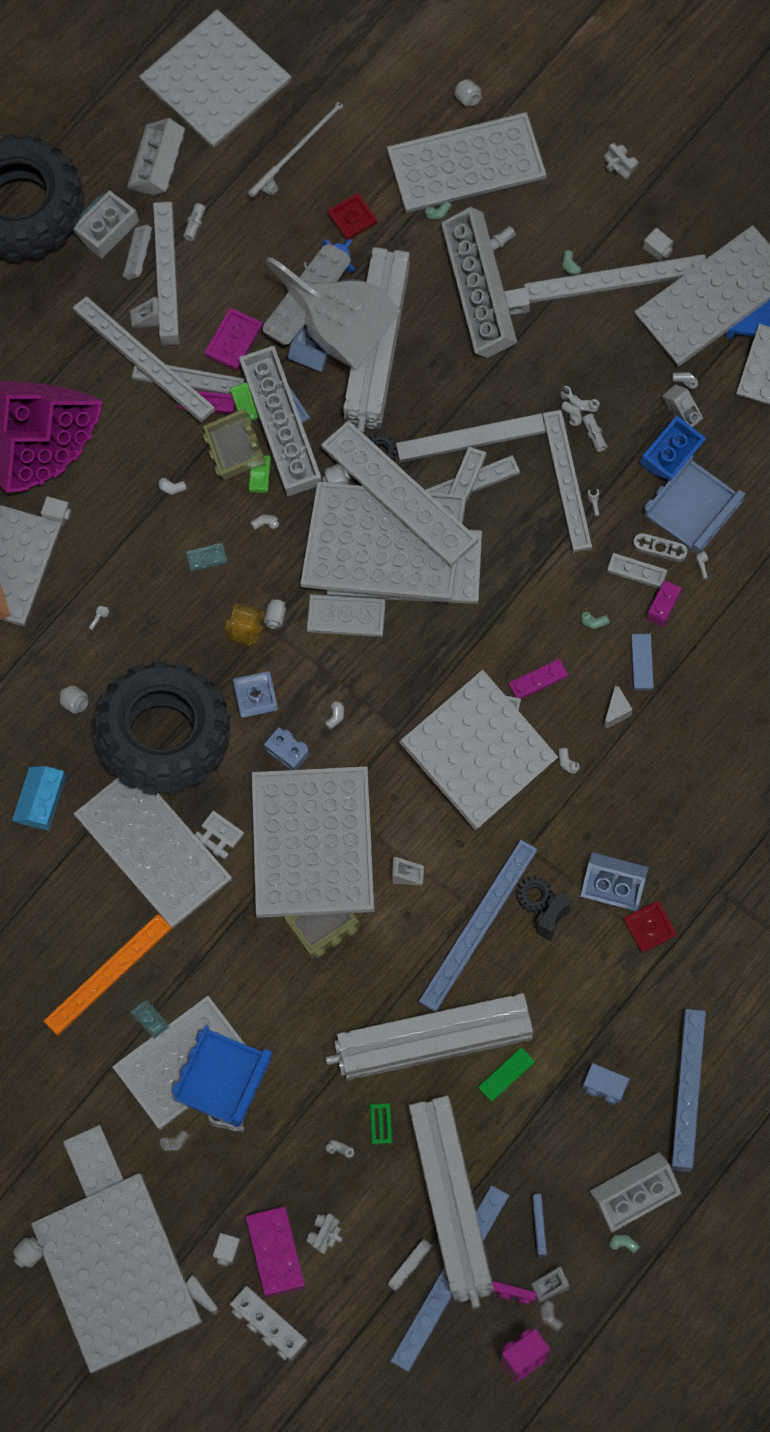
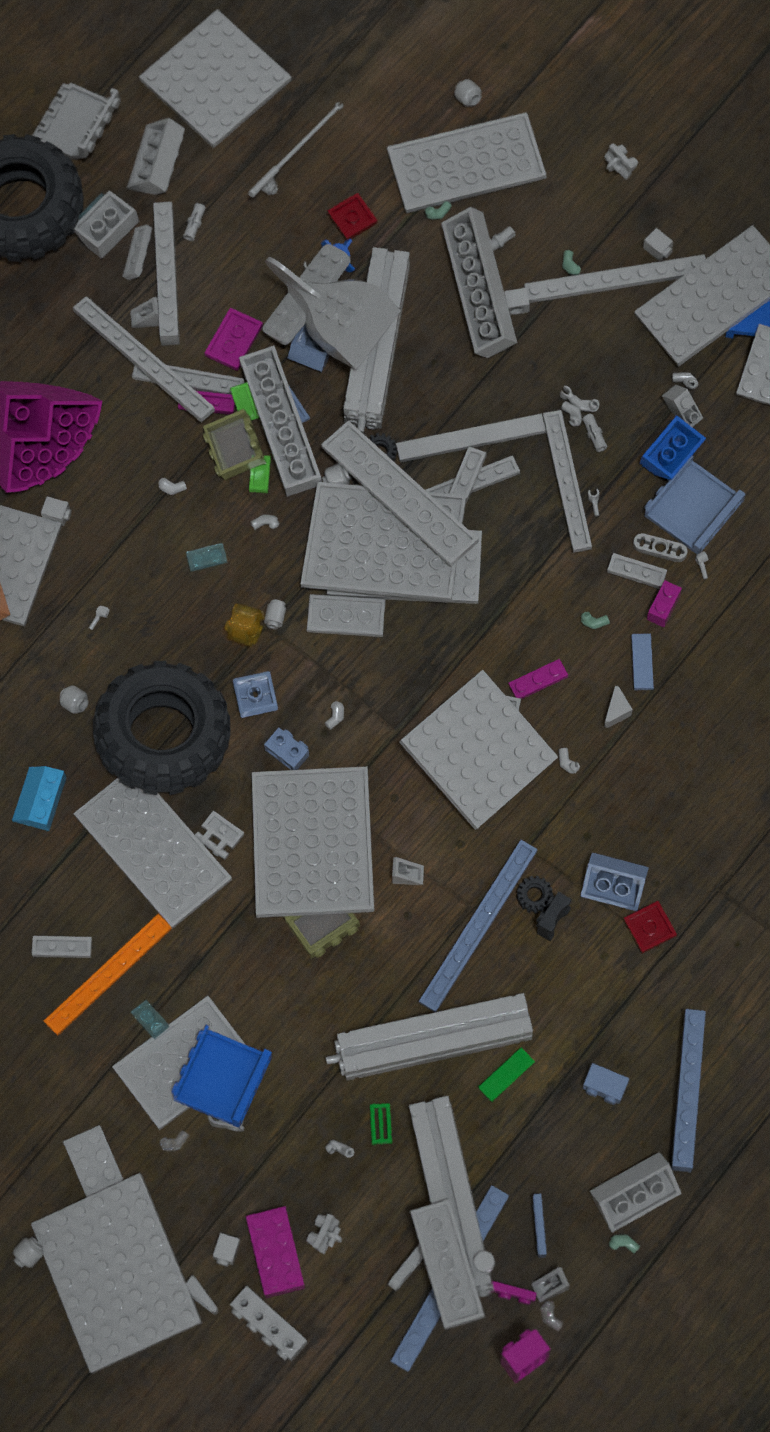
(62, 946): none -> light grey plate
(76, 120): none -> light grey hinge
(447, 1264): none -> light grey plate
(484, 1262): none -> light grey tile

